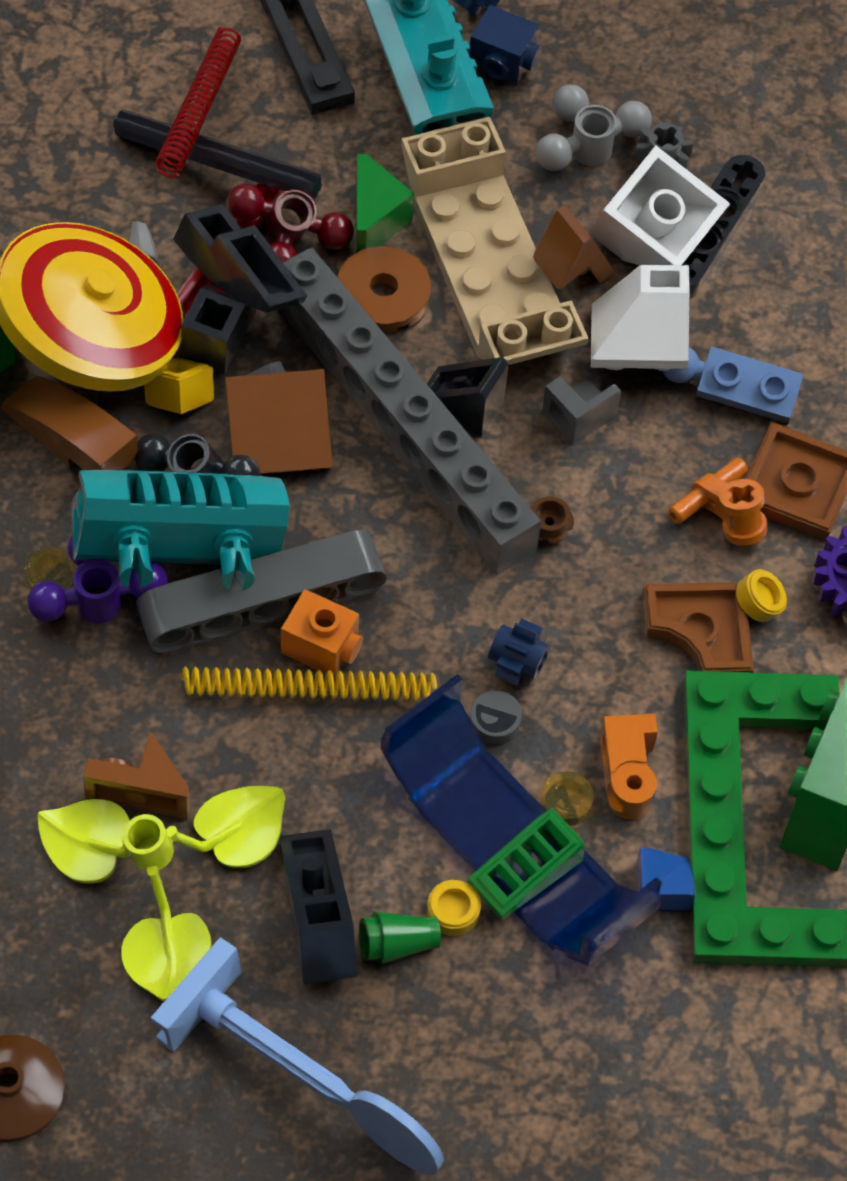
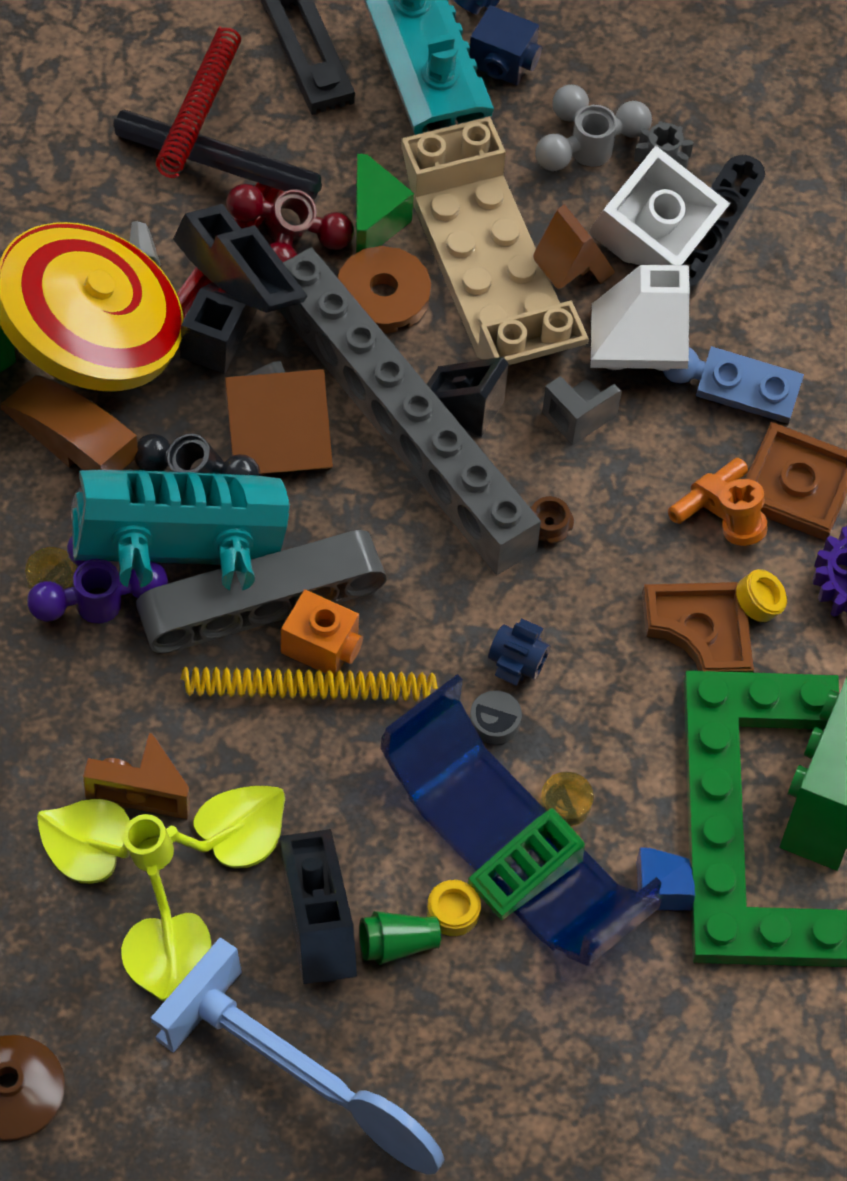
(181, 386): yellow slope -> none
(627, 777): orange leg -> none

